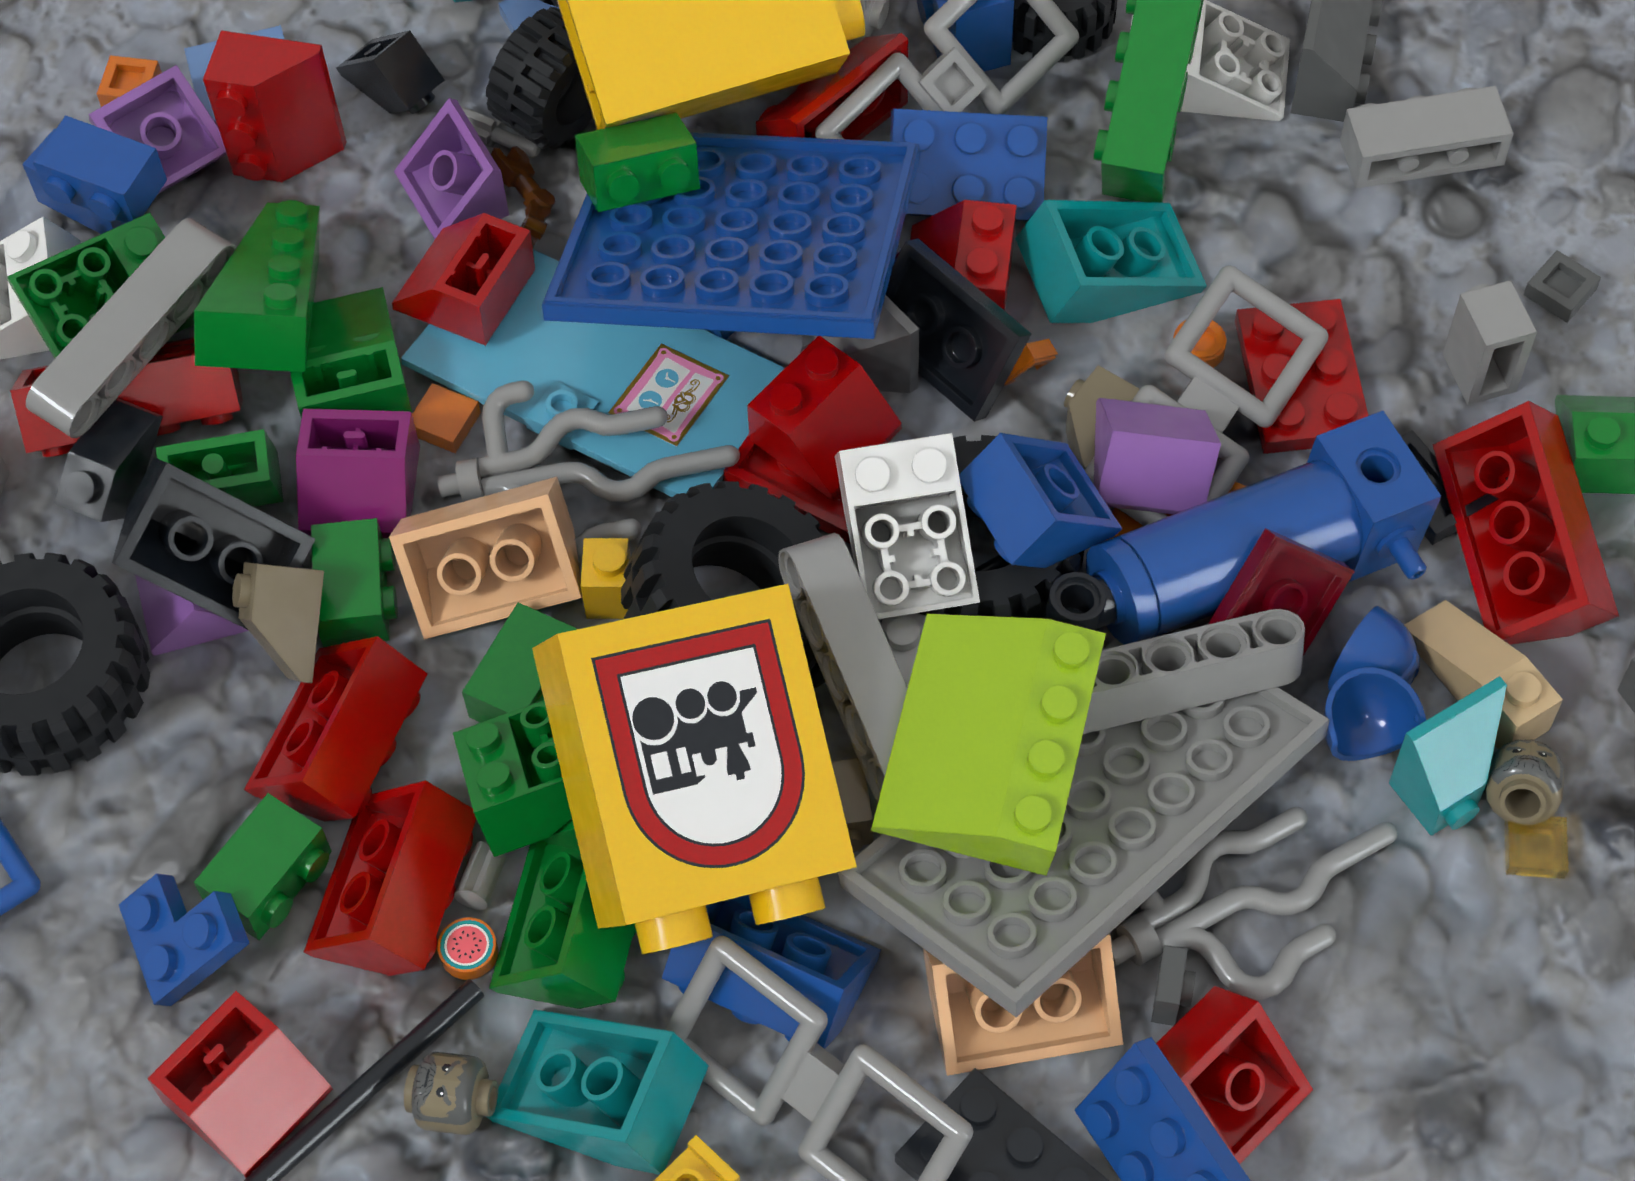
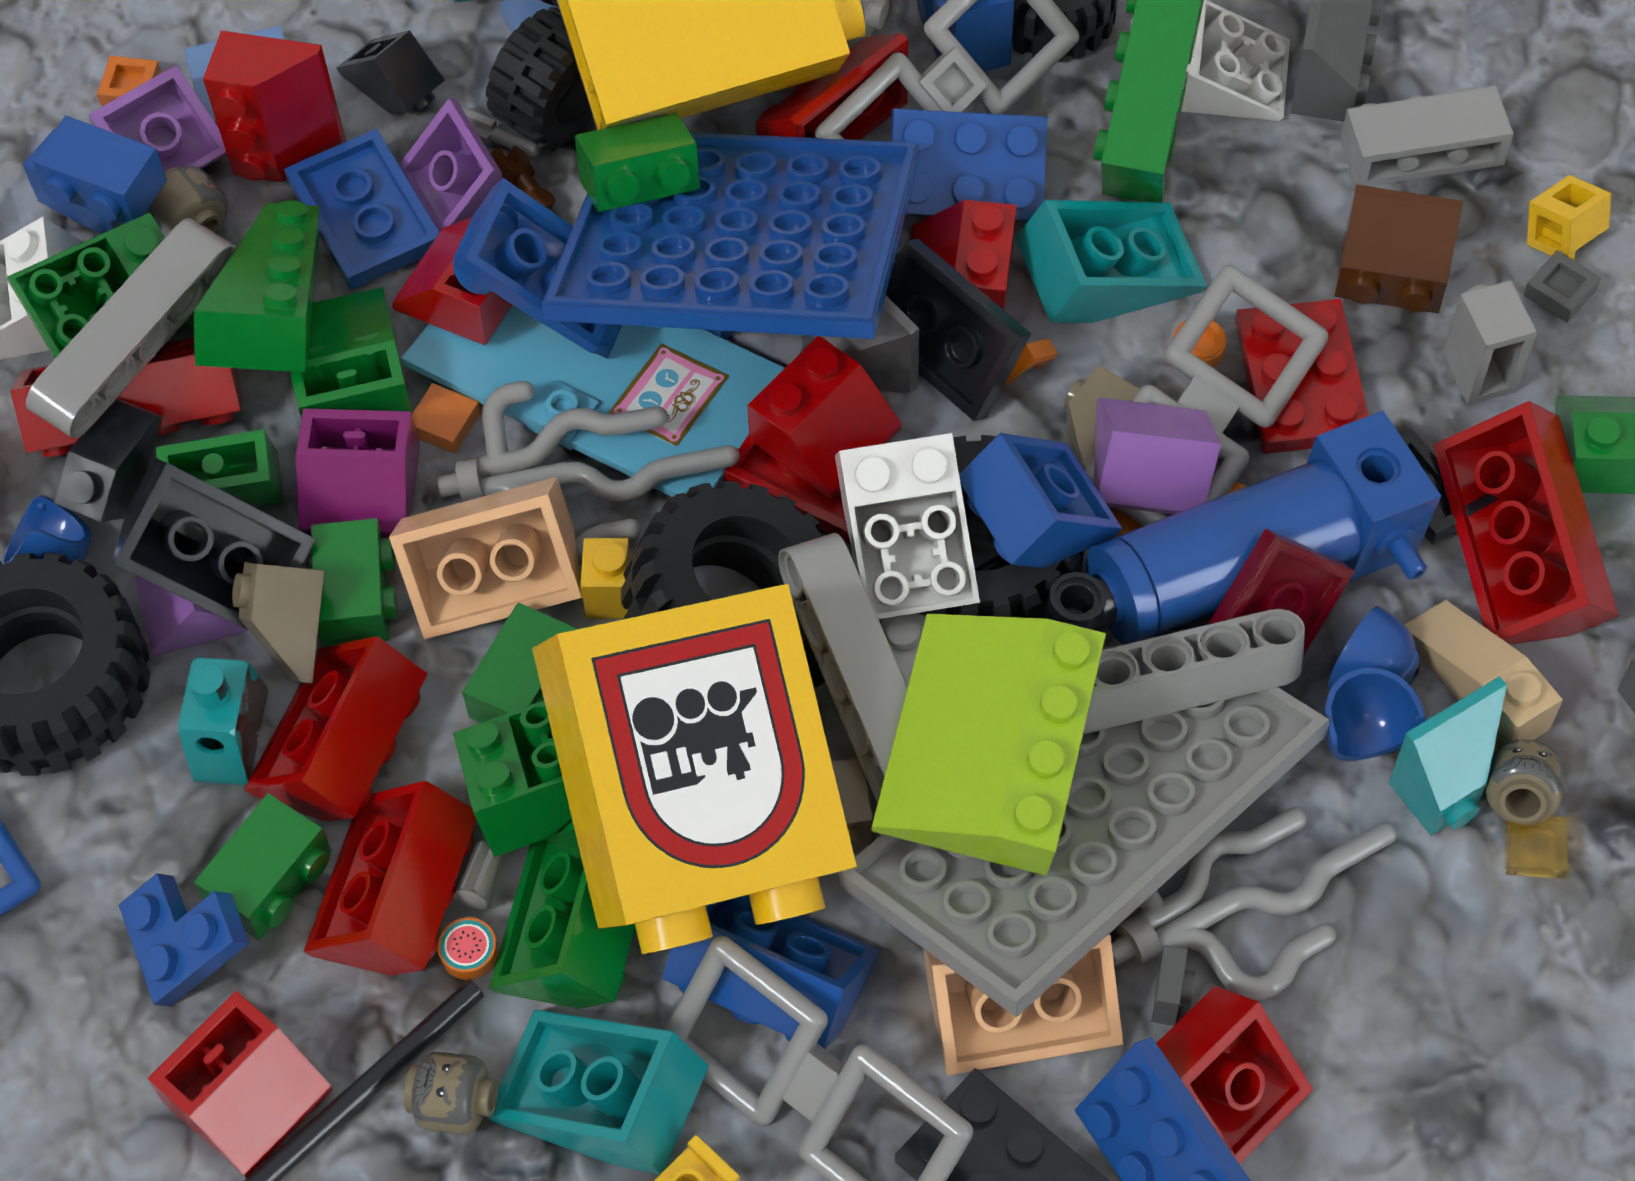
(49, 530): none -> blue helmet
(192, 195): none -> dark tan head
(225, 705): none -> teal torso
(366, 208): none -> blue plate
(514, 253): none -> blue slope
(1398, 249): none -> reddish brown slope
(1567, 216): none -> yellow brick

